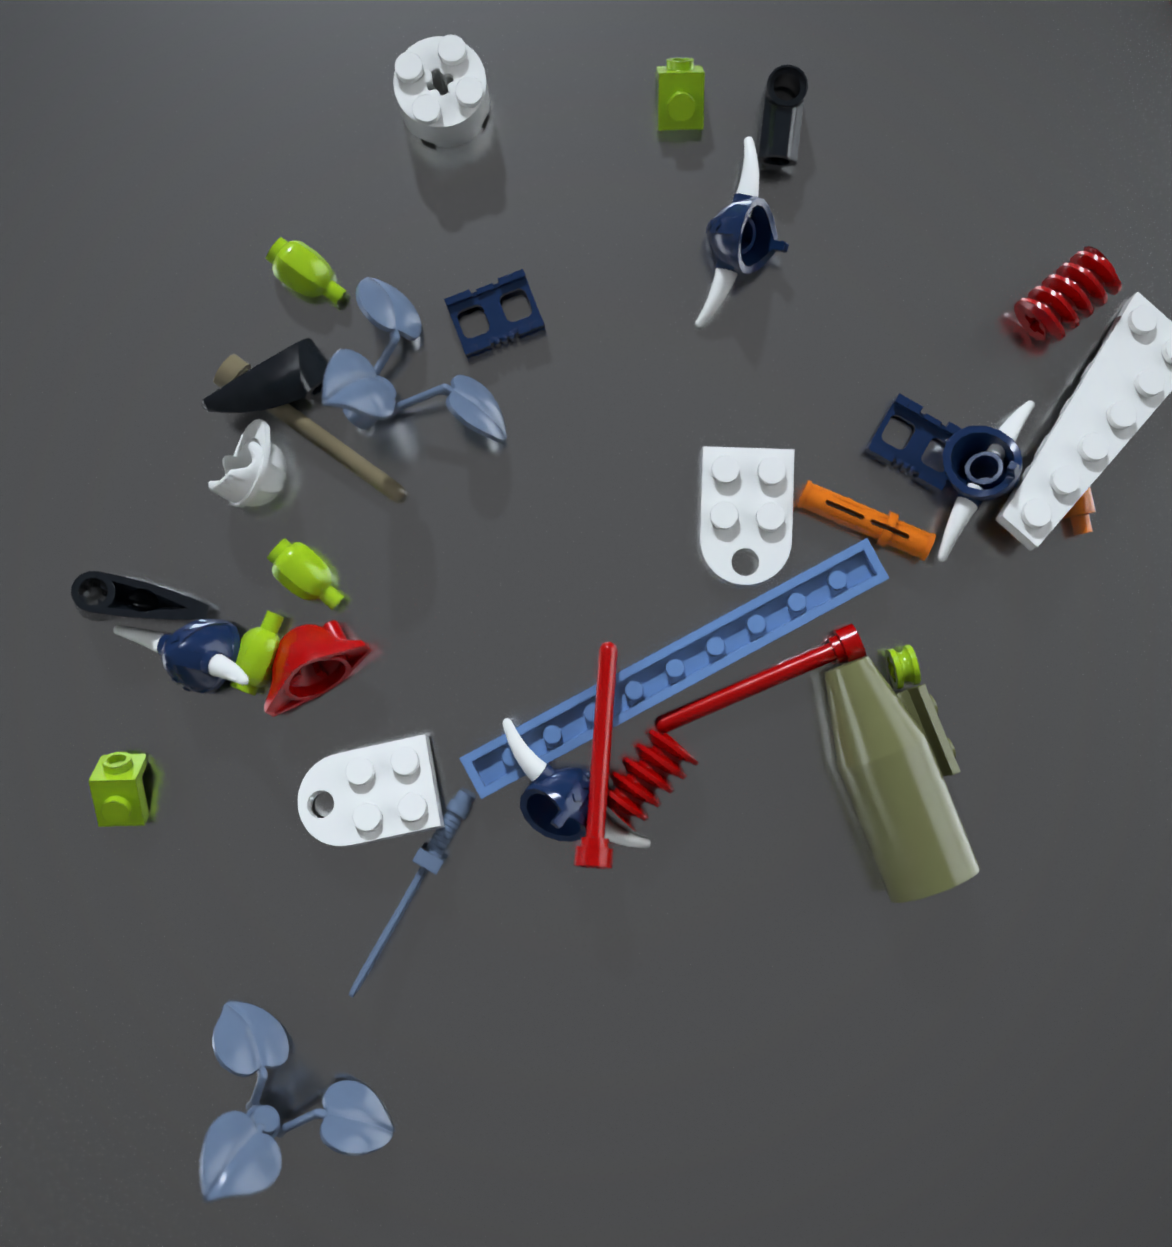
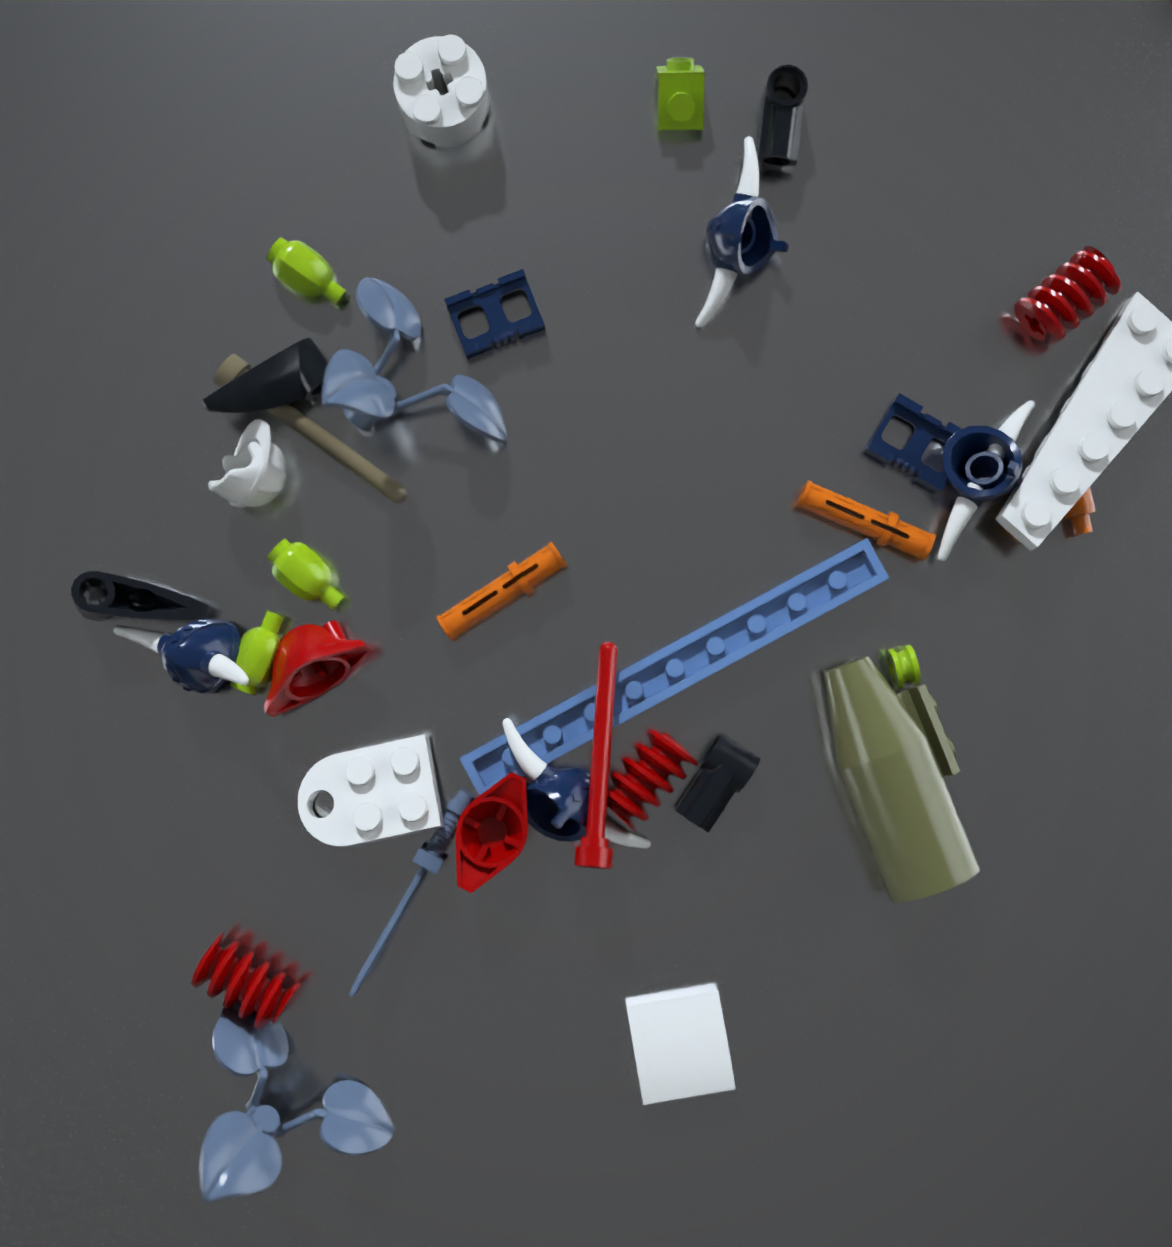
(119, 790): lime bracket -> none
(243, 983): none -> red piece
(456, 619): none -> orange pin
(491, 832): none -> red hat
(681, 1048): none -> white slope
(722, 773): none -> black piece
(746, 507): white plate -> none
(842, 647): red piece -> none

